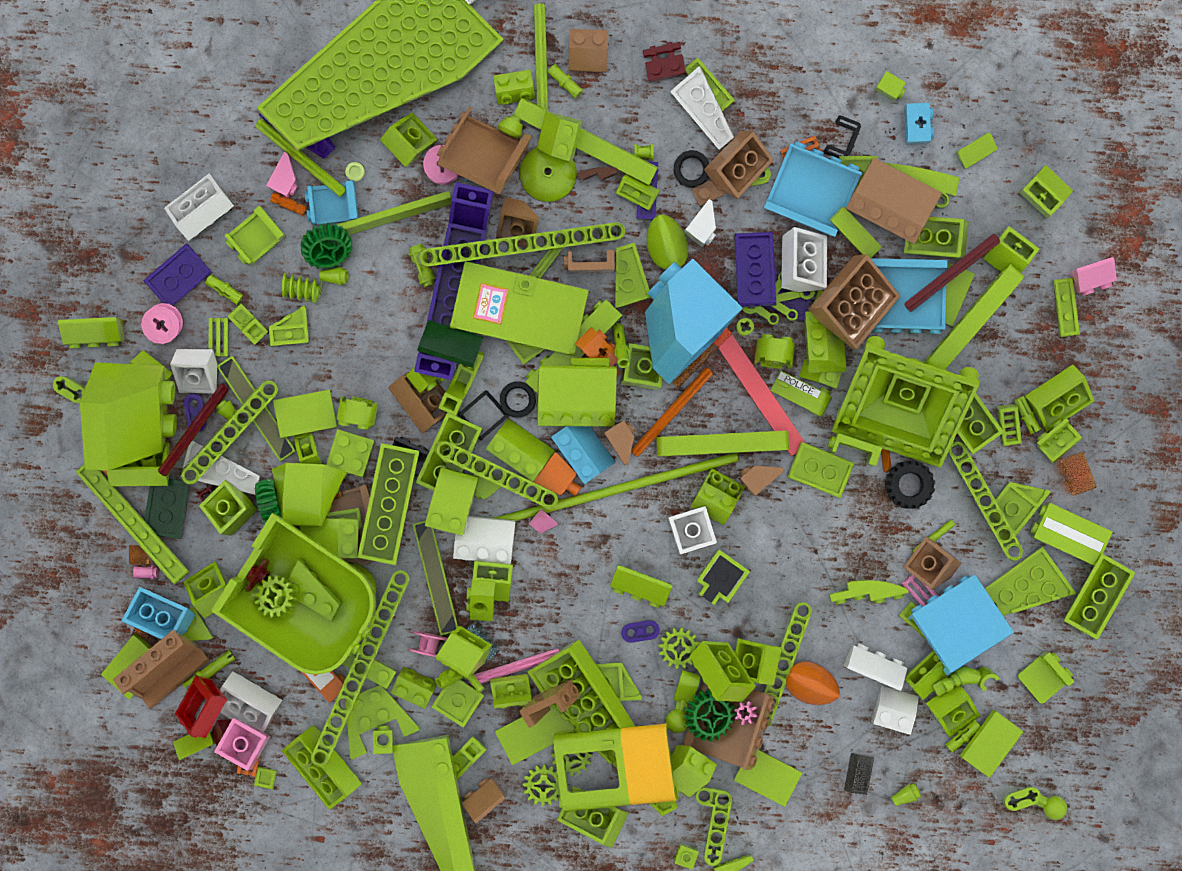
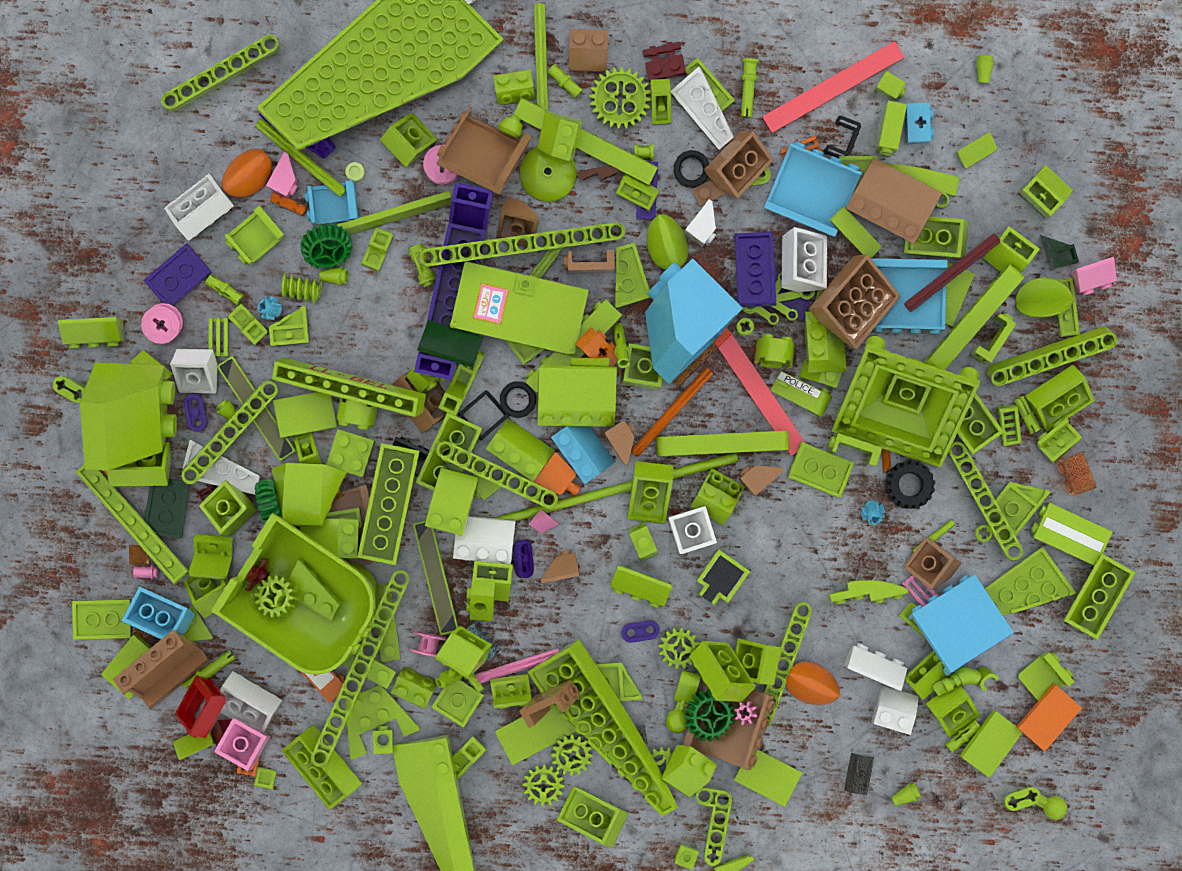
(100, 619): none -> lime plate
(192, 430): dark red axle -> none
(211, 73): none -> lime beam
(211, 556): none -> lime bracket
(247, 173): none -> orange piece
(269, 308): none -> medium azure gear
(349, 386): none -> lime brick
(377, 249): none -> lime slope
(390, 646): none -> lime plate
(483, 799): medium nougat slope -> none
(523, 559): none -> dark purple plate
(562, 567): none -> medium nougat slope
(637, 99): none -> lime gear
(641, 766): piece -> none
(642, 541): none -> lime torso
(650, 492): none -> lime slope
(661, 101): none -> lime slope
(749, 77): none -> lime pin
(833, 87): none -> coral tile
(873, 512): none -> medium azure gear
(890, 128): none -> lime brick
(979, 537): none -> lime bush
(984, 68): none -> lime cone
(987, 356): none -> lime panel
(1043, 298): none -> lime piece
(1049, 717): none -> orange tile
(1058, 253): none -> dark green slope
(1060, 358): none -> lime beam

